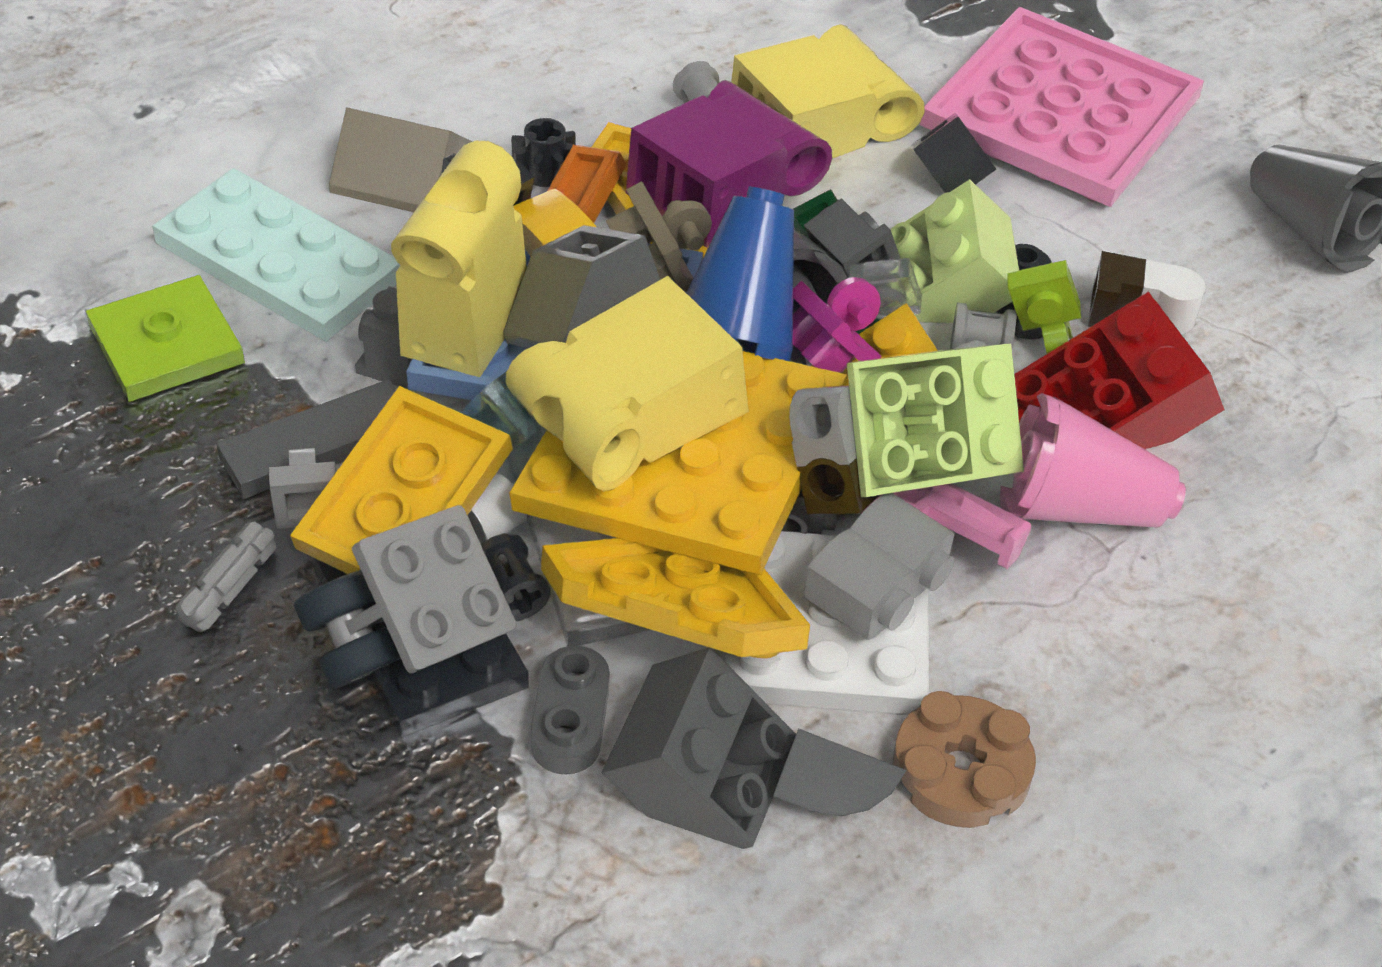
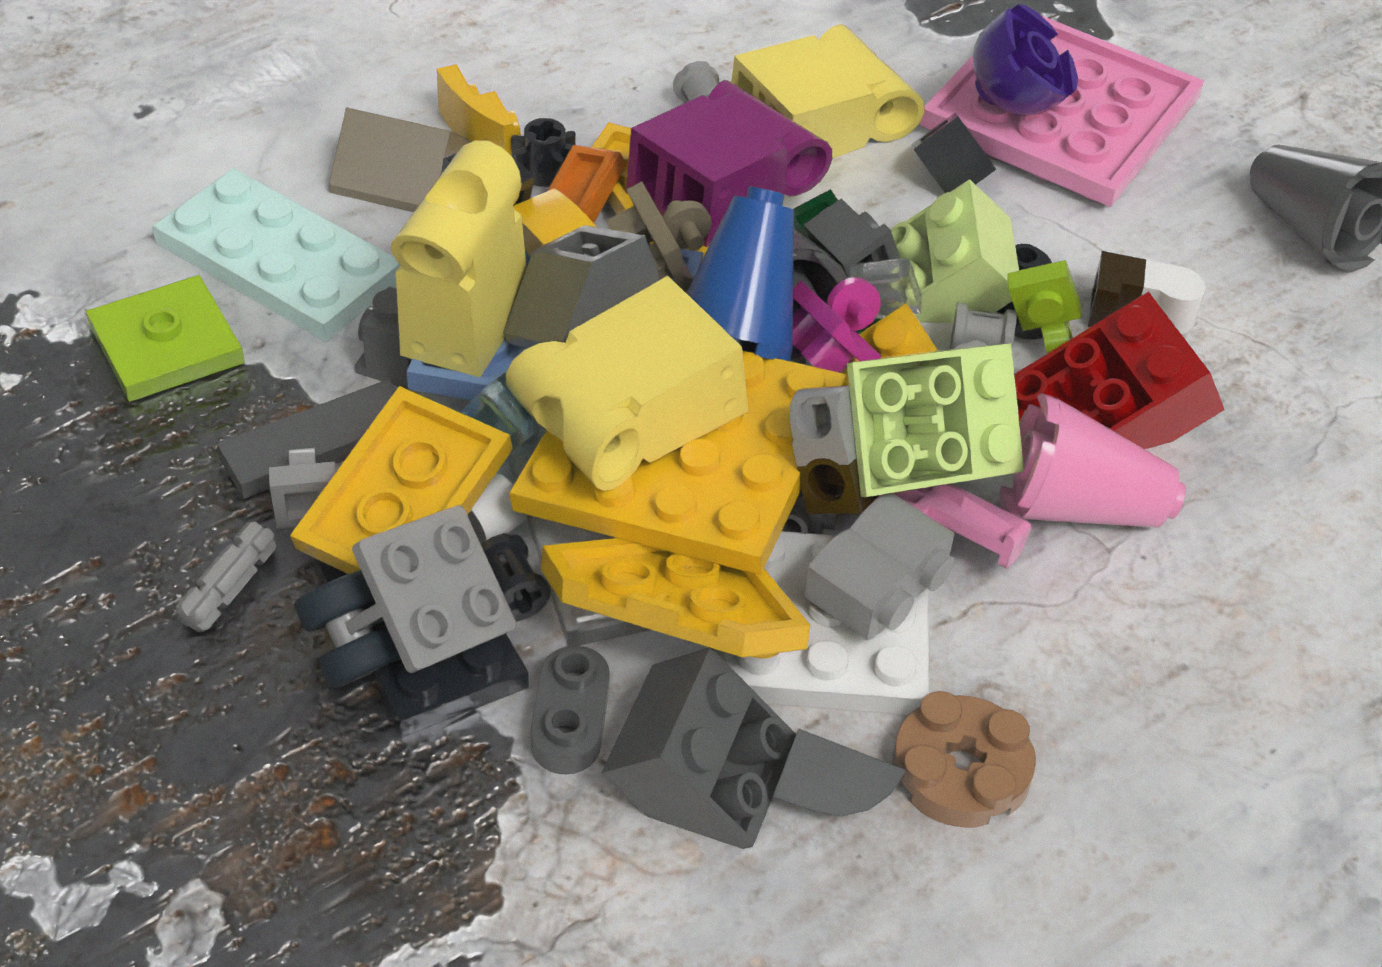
(474, 114): none -> yellow slope
(1020, 65): none -> dark purple cylinder

